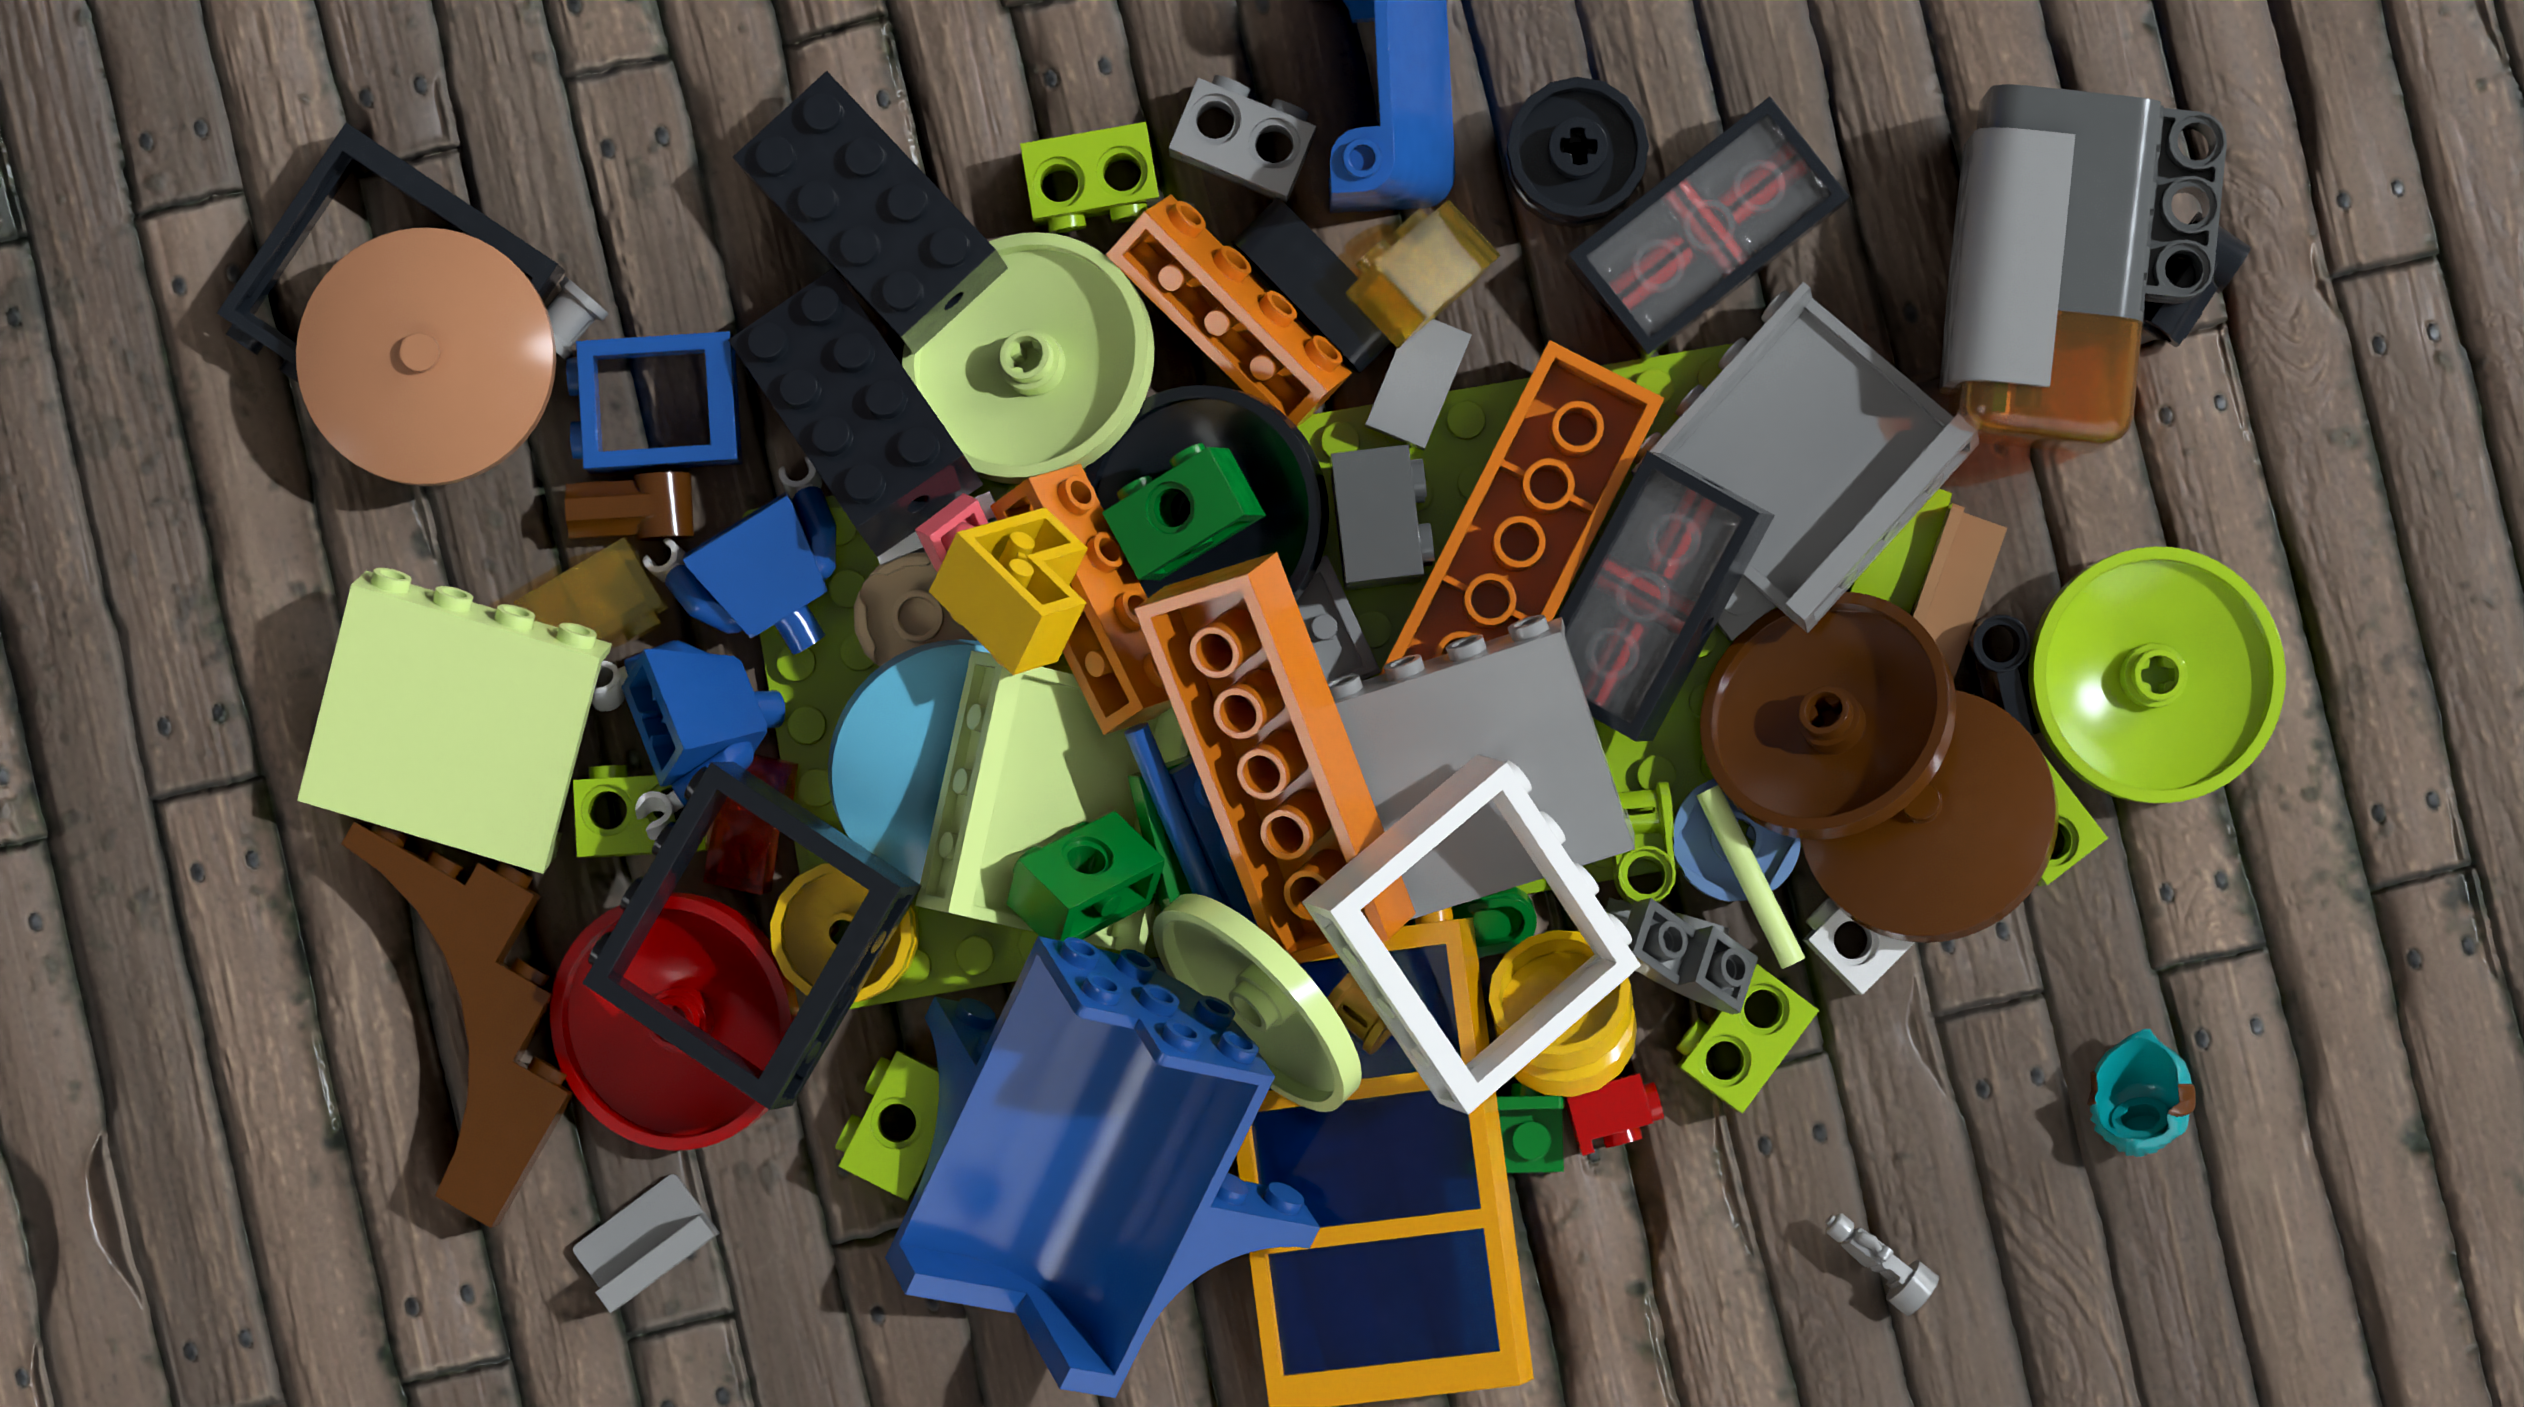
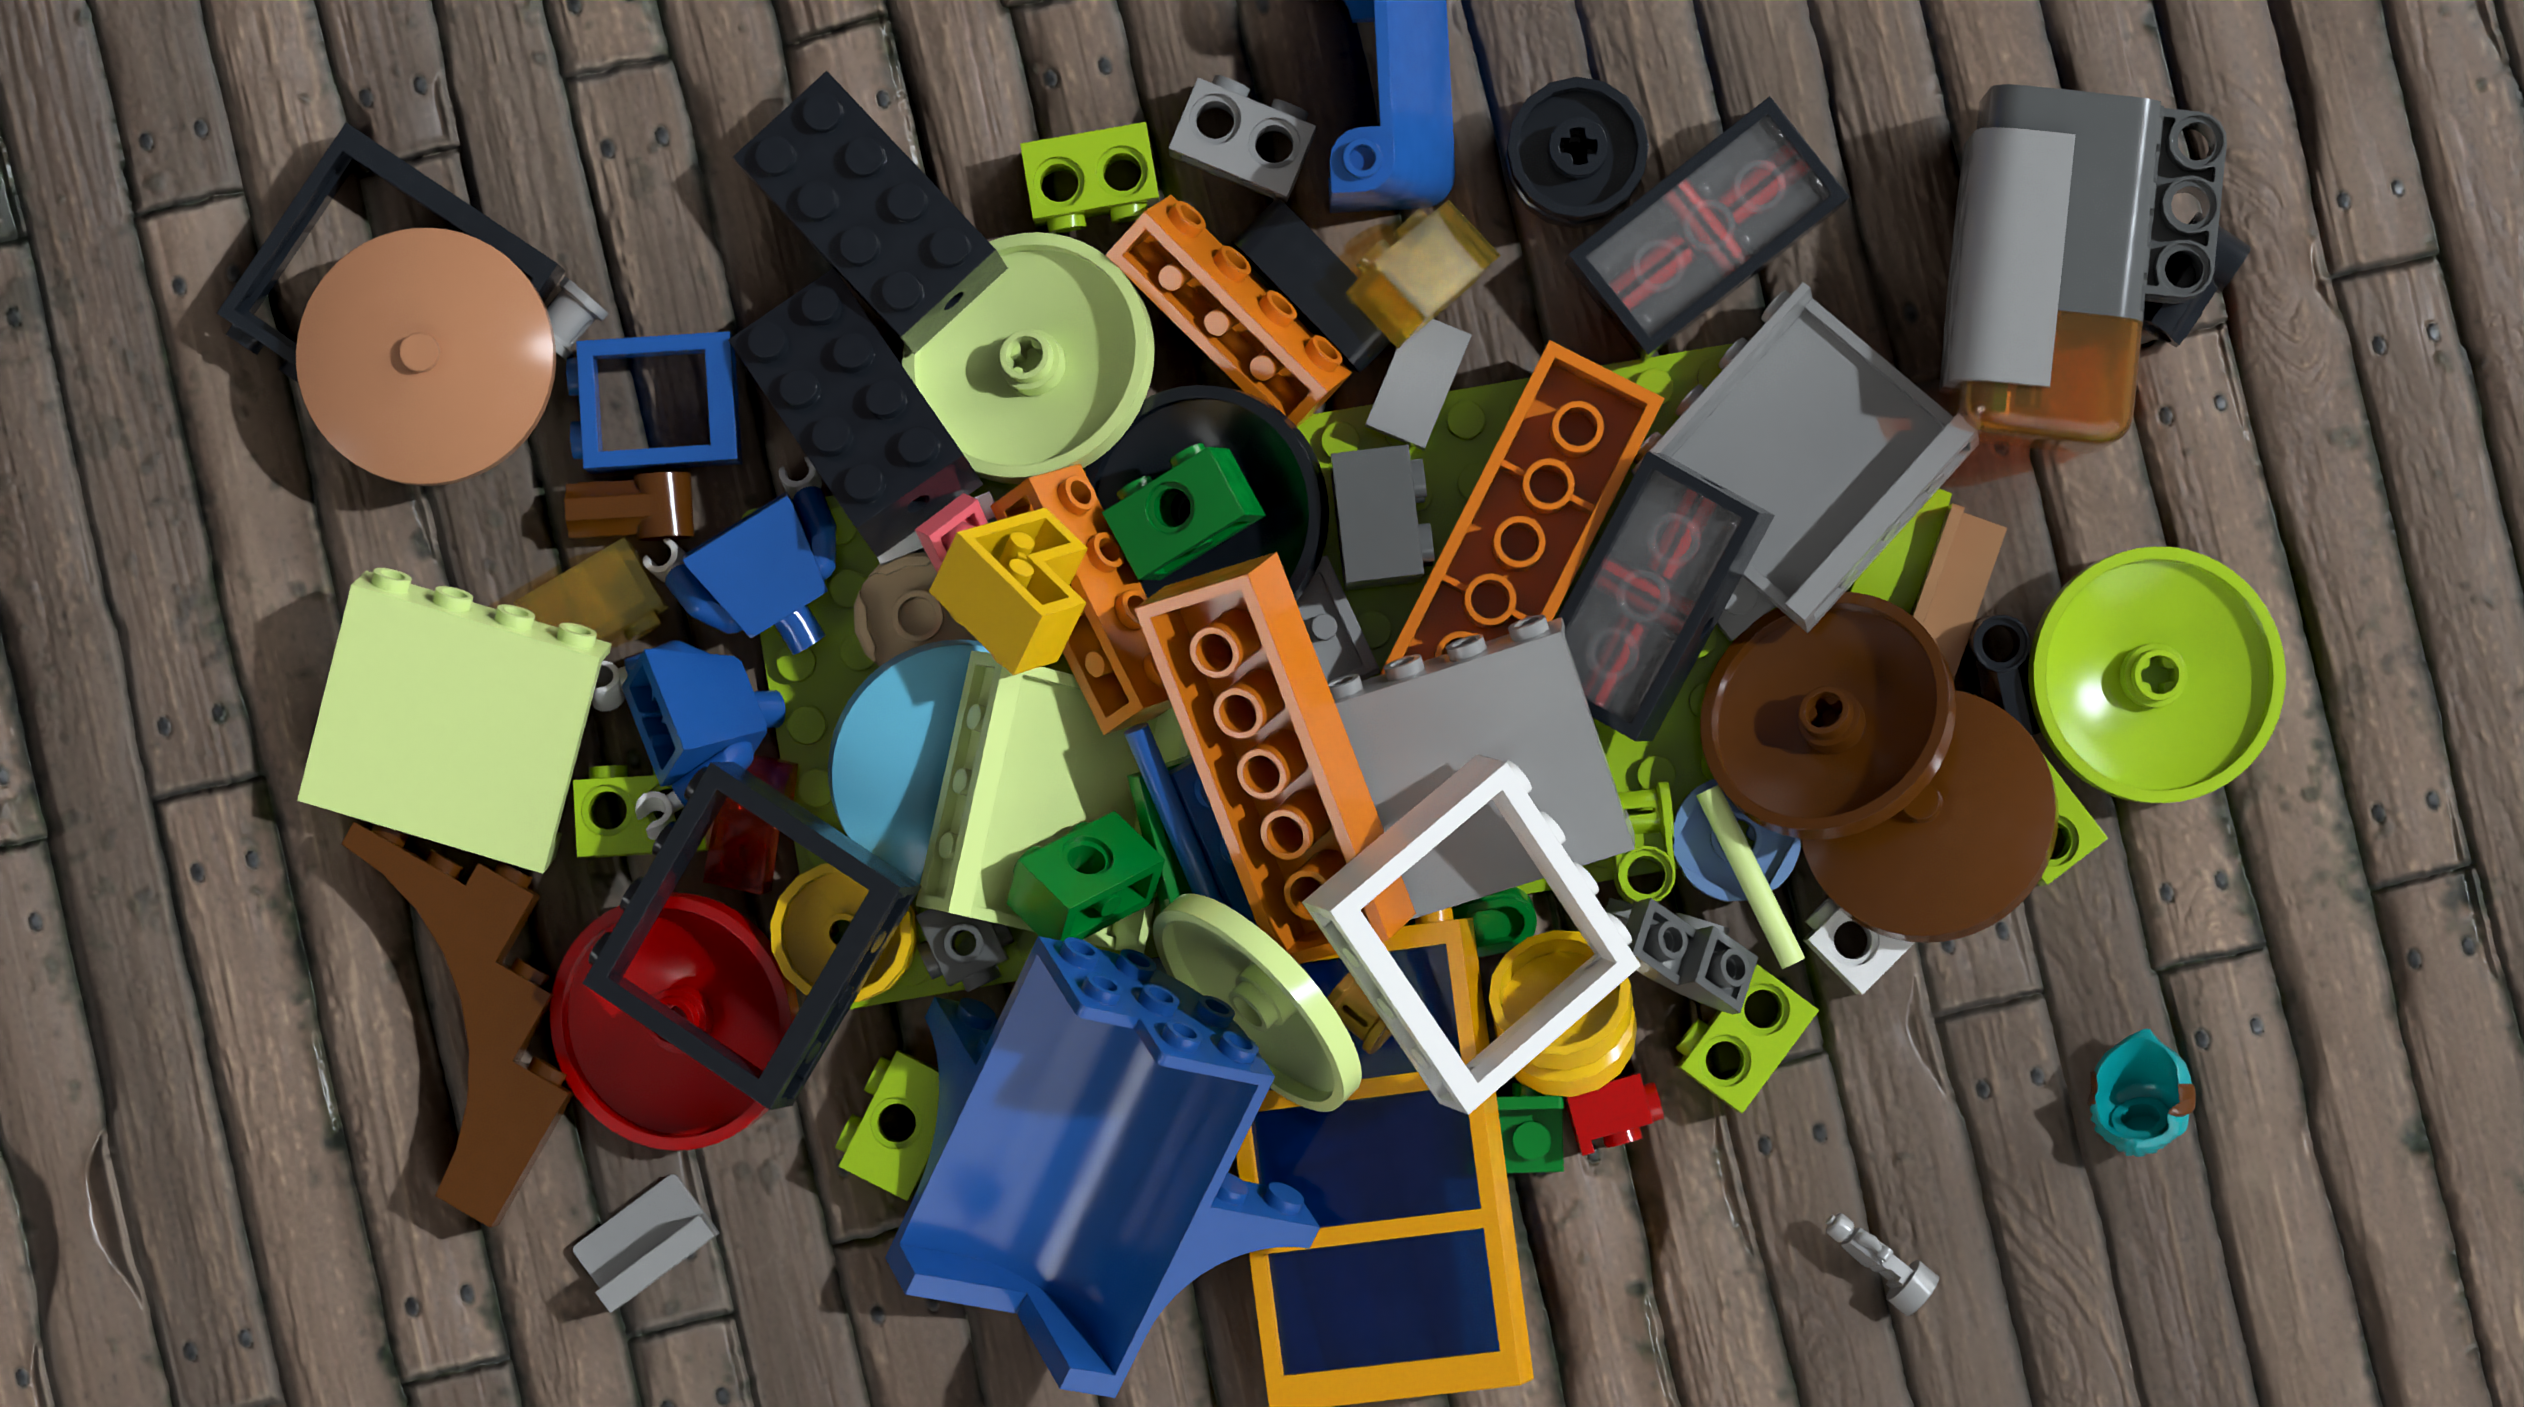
(943, 958): none -> dark grey brick

